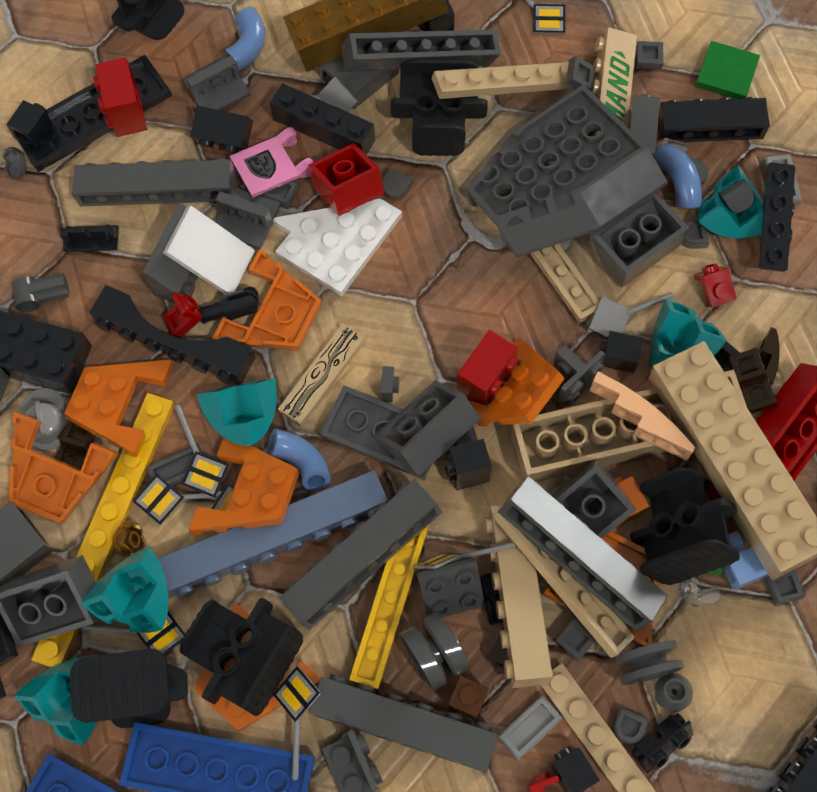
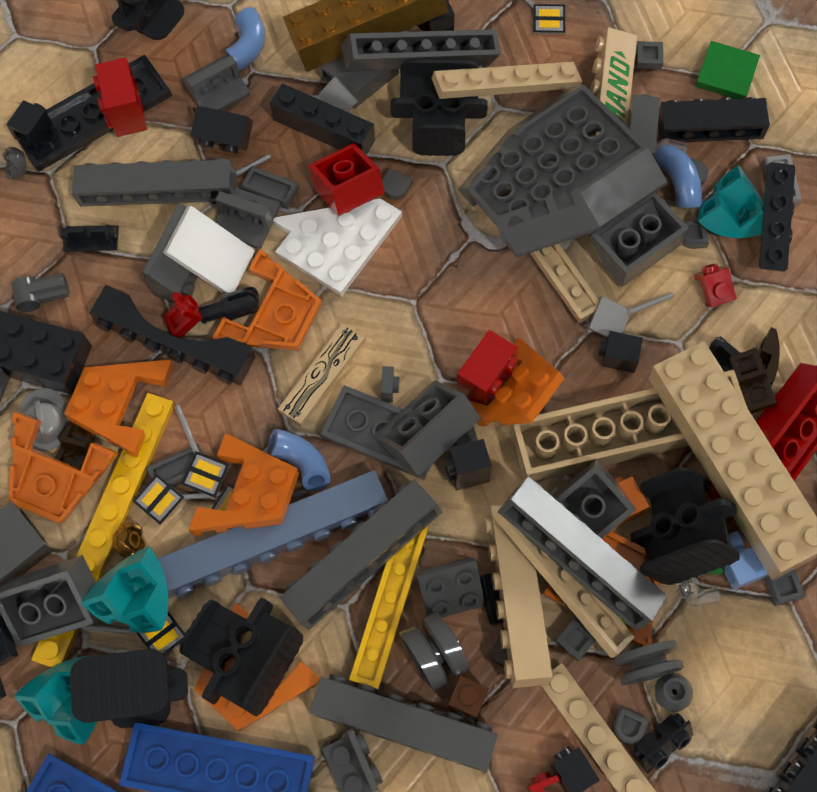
(241, 411): teal brick -> none
(268, 164): bright pink flag -> none
(296, 697): piece -> none
(445, 558): light grey piece -> none
(530, 727): light grey tile -> none
(575, 374): dark grey bracket -> none
(580, 73): dark grey plate -> none
(651, 423): light nougat slope -> none
(679, 330): teal brick -> none
(738, 196): dark grey tile -> none

